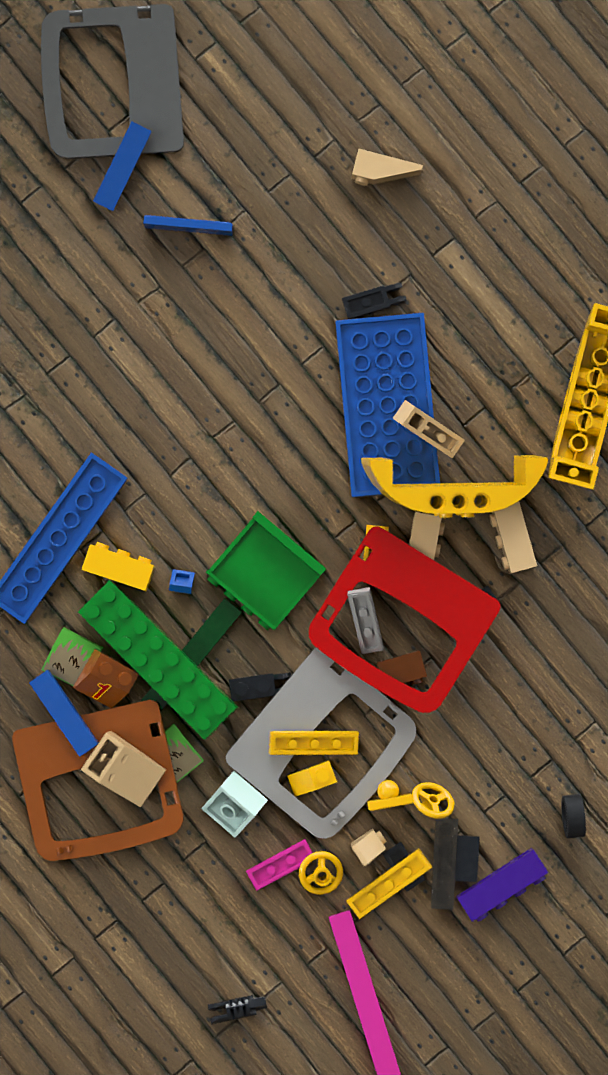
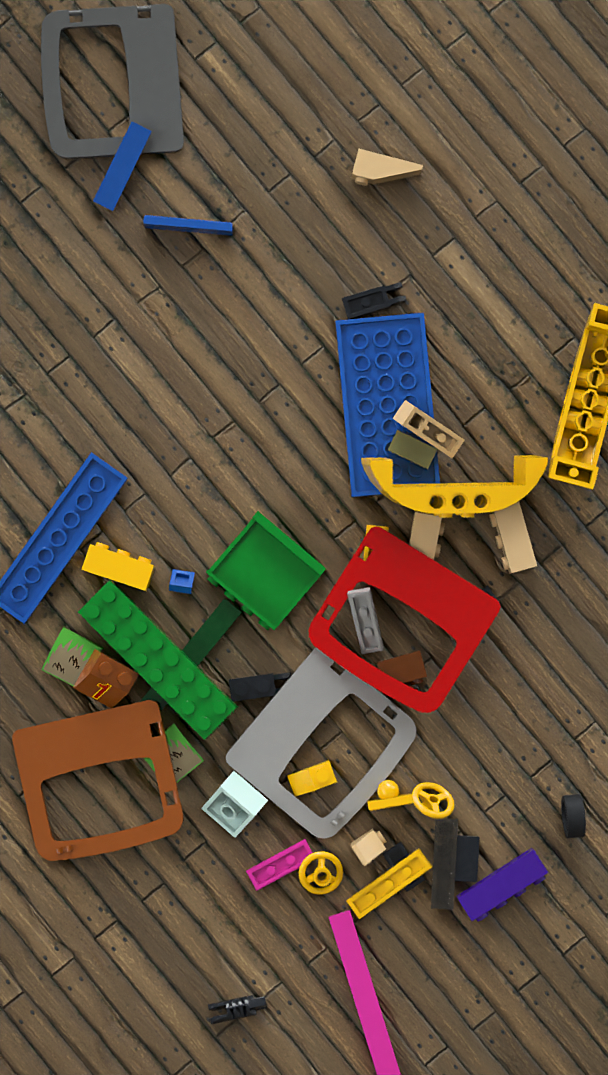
(64, 713): blue tile -> none
(123, 769): tan slope -> none
(313, 742): yellow tile -> none
(412, 449): none -> olive tile

